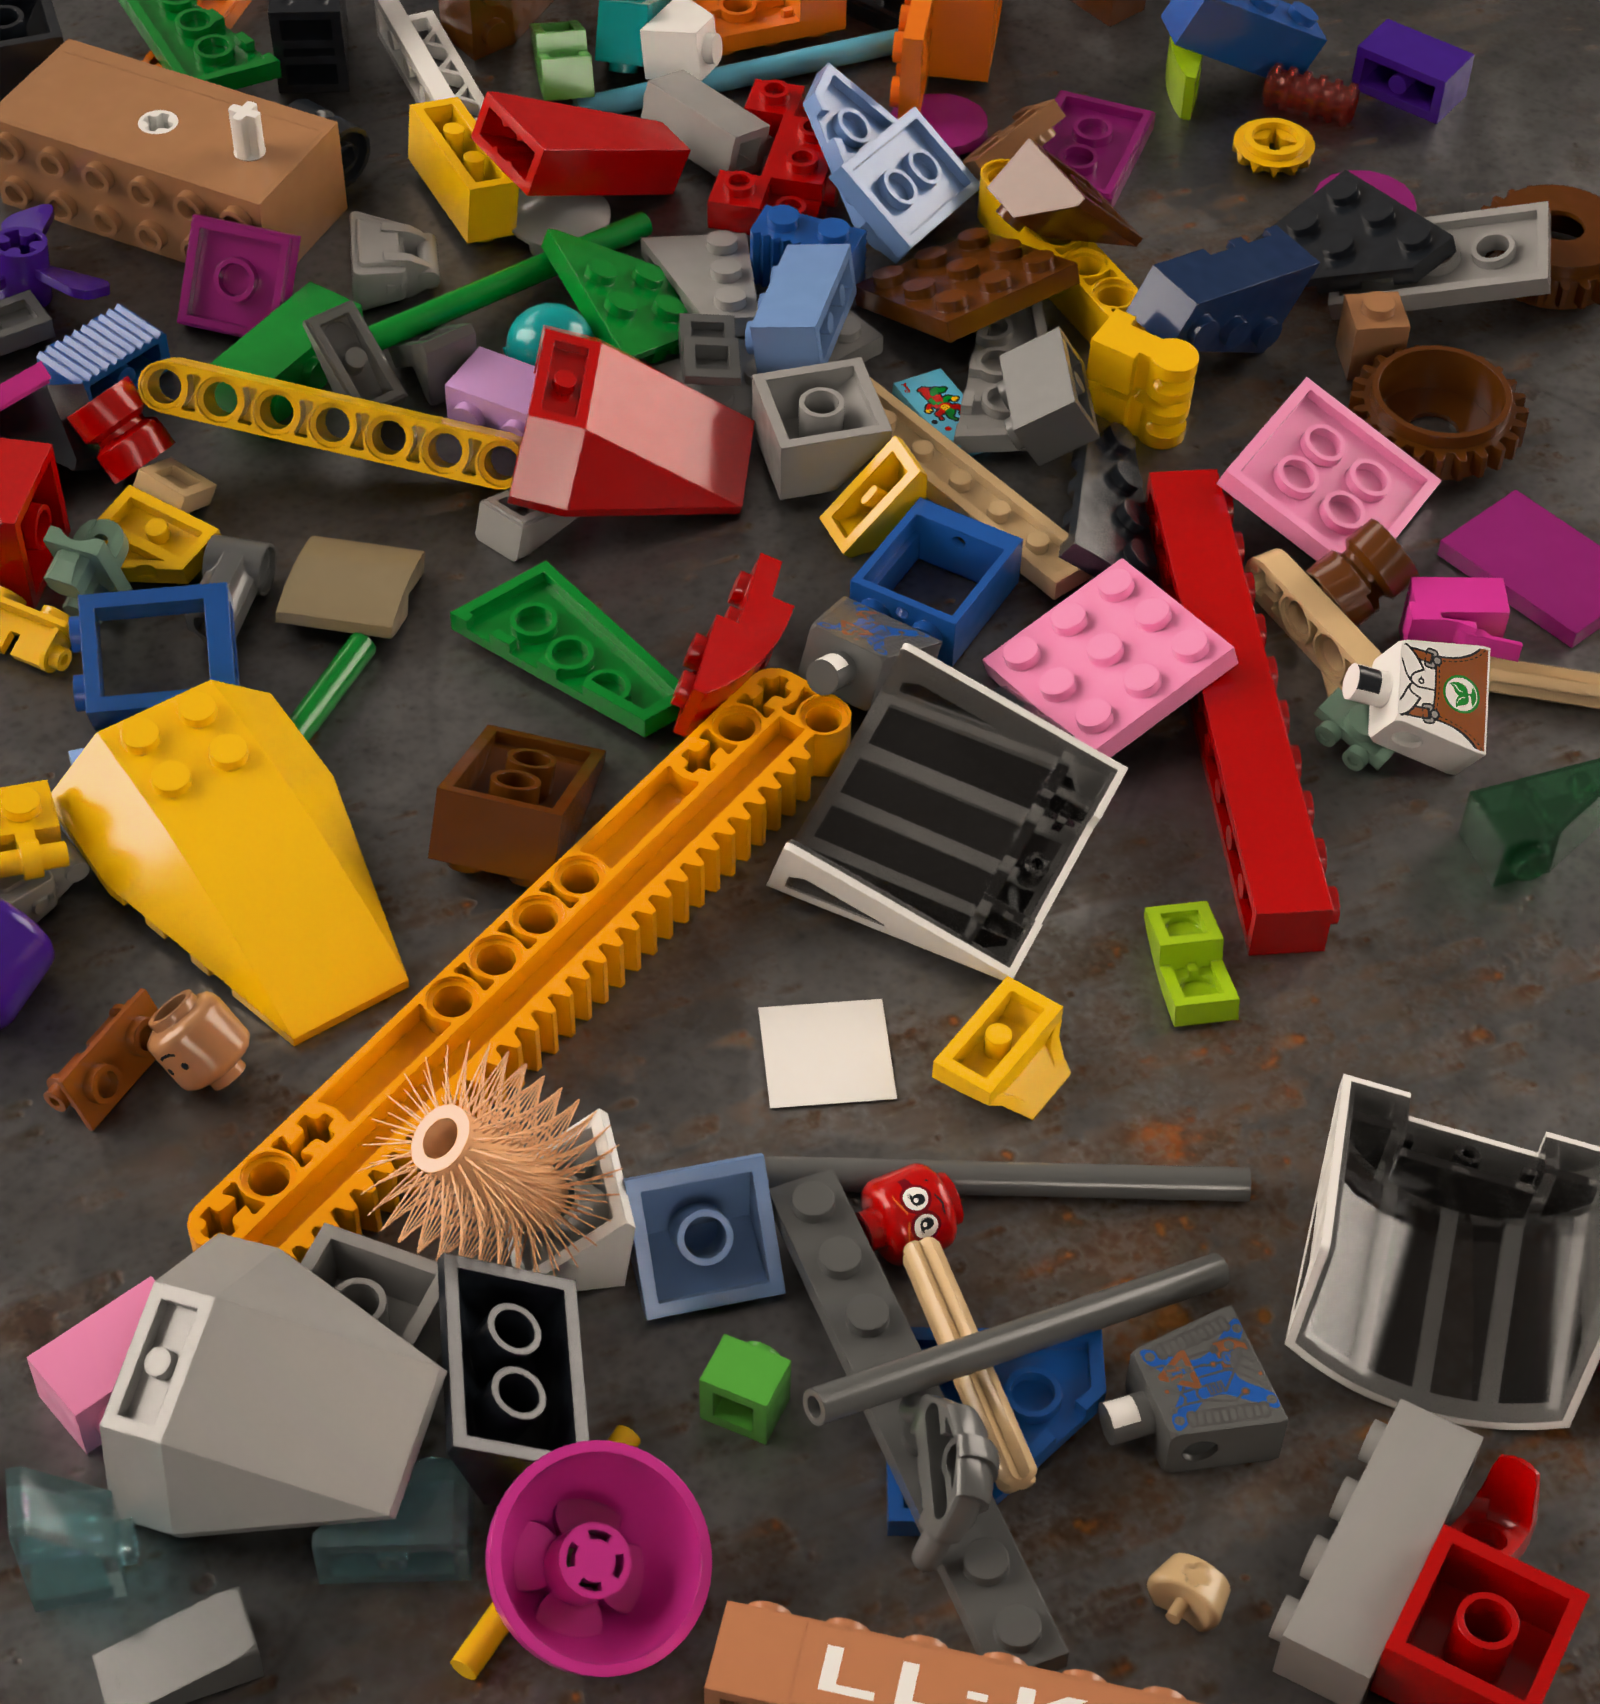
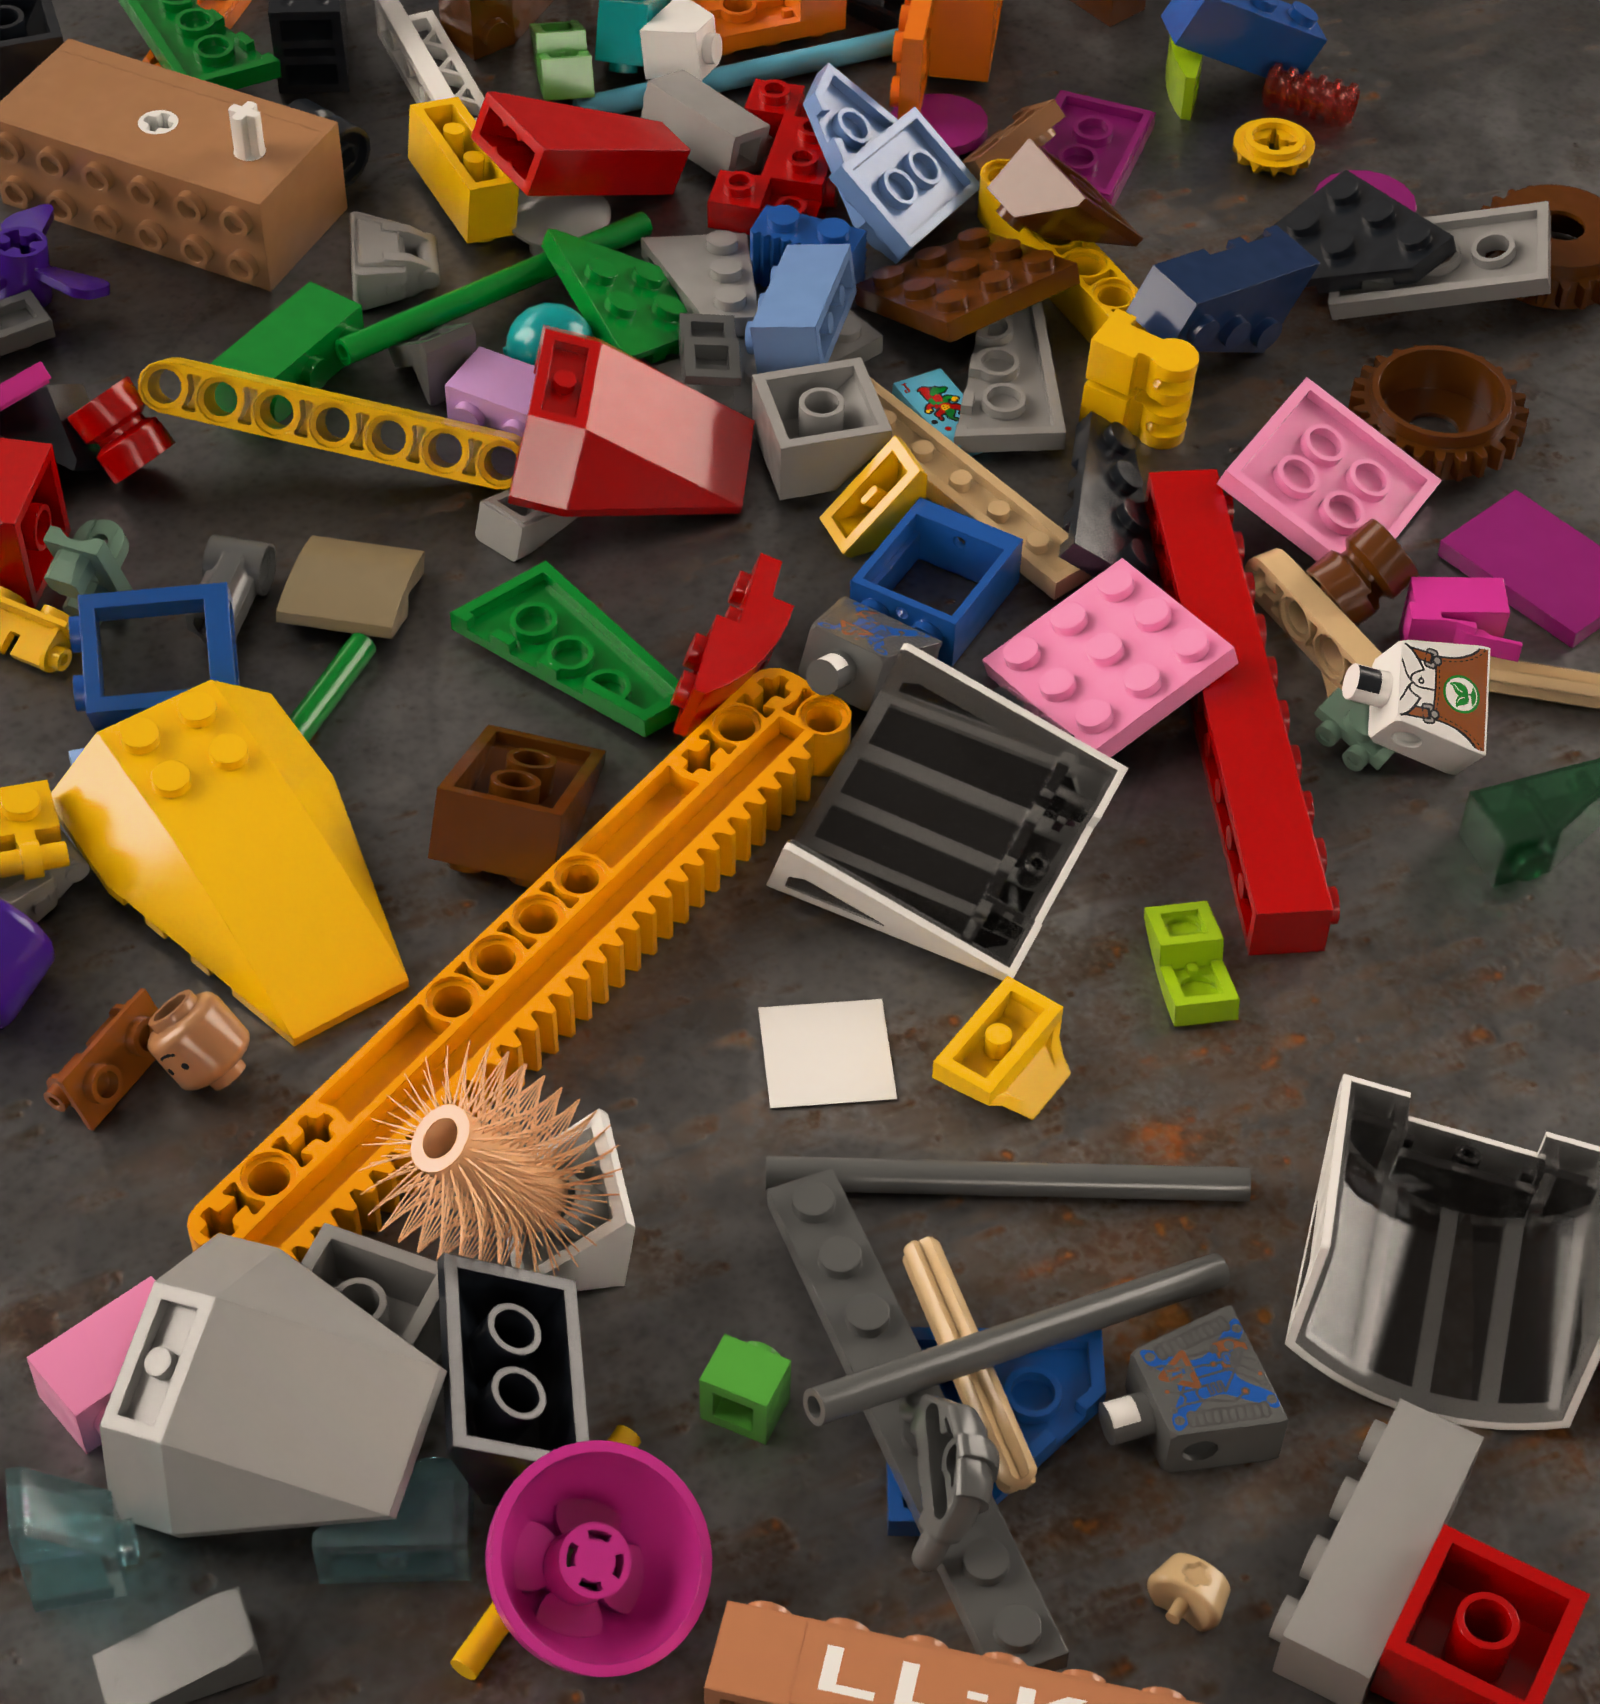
(105, 351): brick -> none
(162, 539): yellow wing -> none
(175, 485): tan plate -> none
(235, 275): magenta tile -> none
(352, 356): dark grey slope -> none
(704, 1236): medium blue slope -> none
(908, 1208): red head -> none
(1047, 397): brick -> none
(1370, 327): medium nougat brick -> none
(1412, 71): dark purple brick -> none
(1504, 1507): red hair -> none

